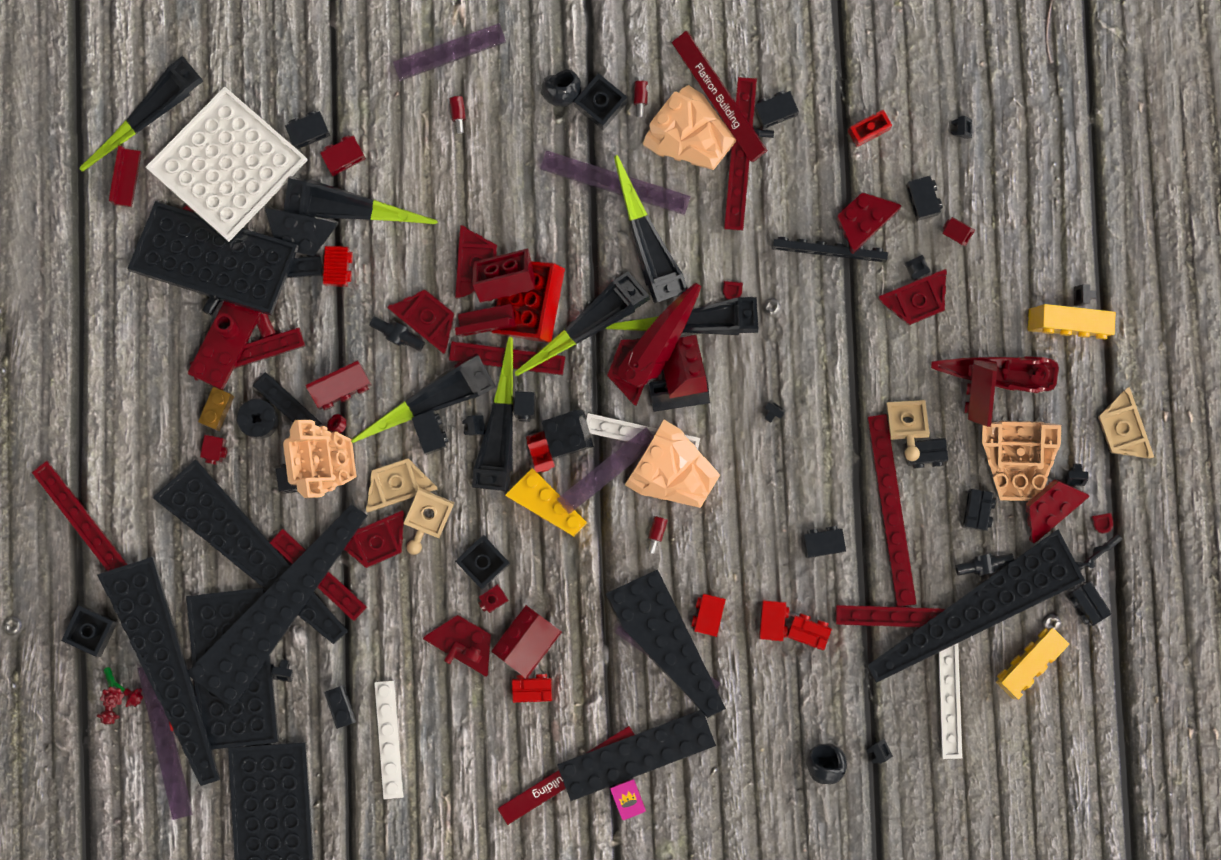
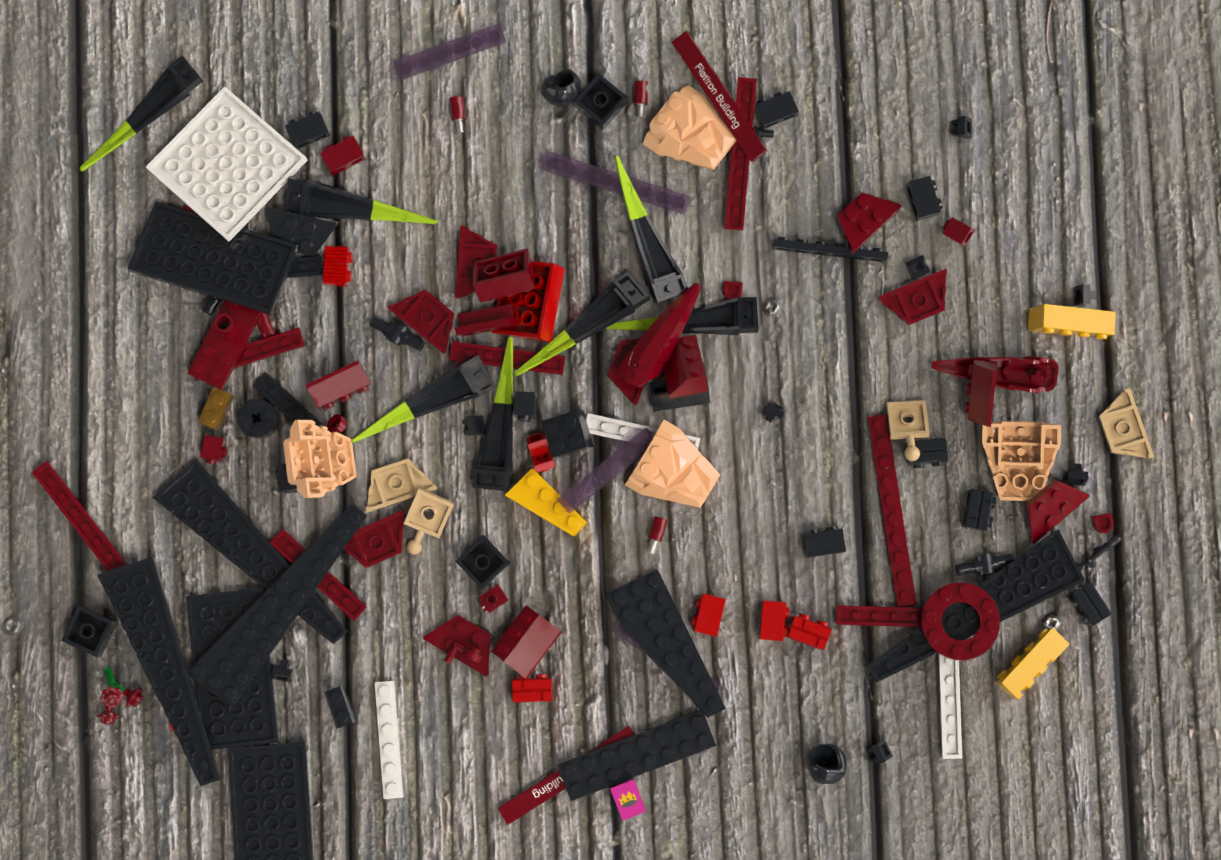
(125, 177): dark red panel -> none
(167, 752): clear purple plate -> none
(429, 432): black brick -> none
(870, 128): red brick -> none
(960, 649): none -> dark red plate

